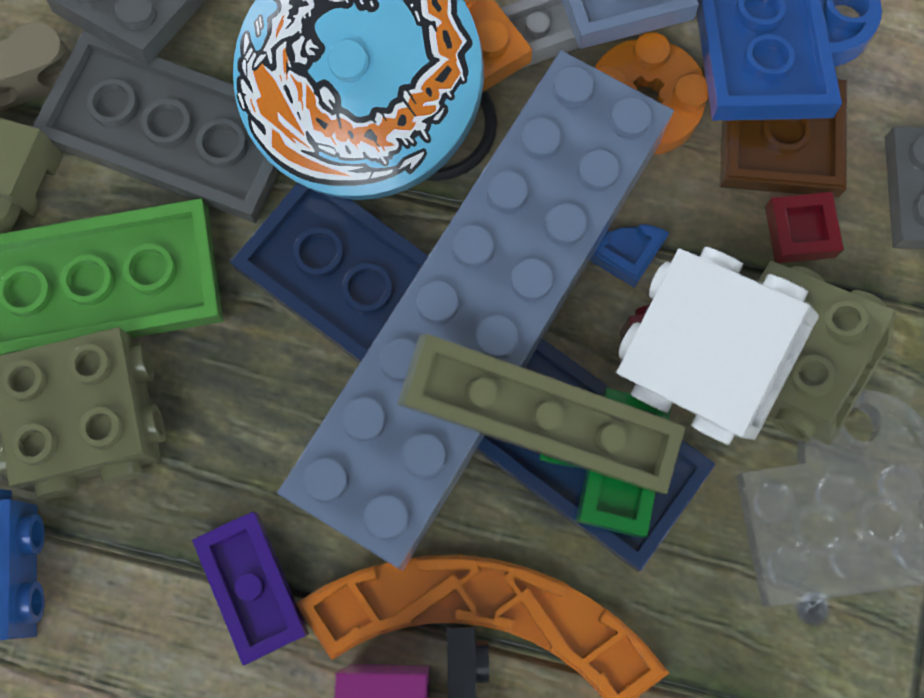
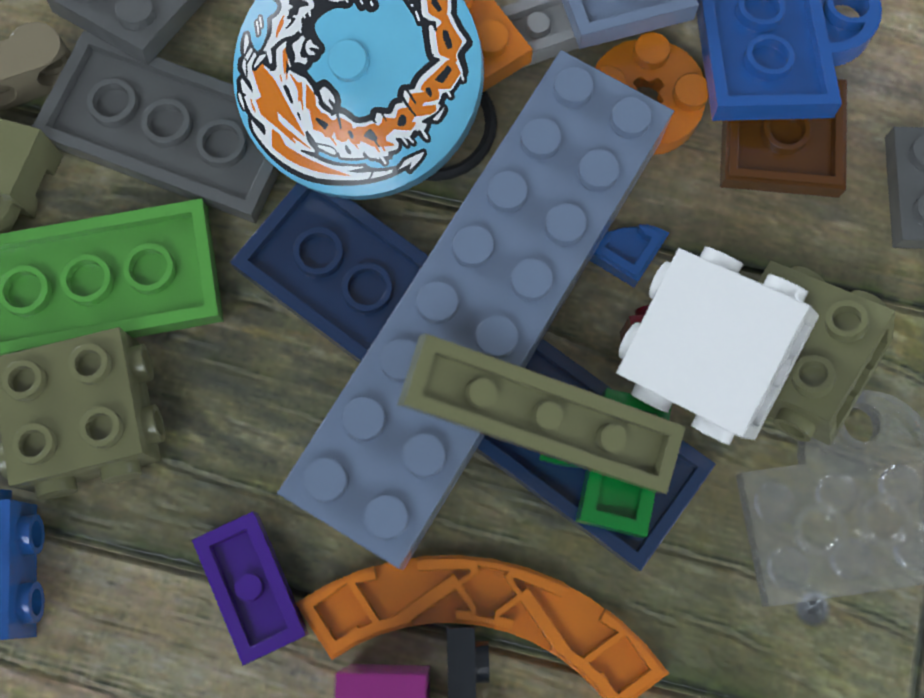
(804, 227): dark red plate -> none

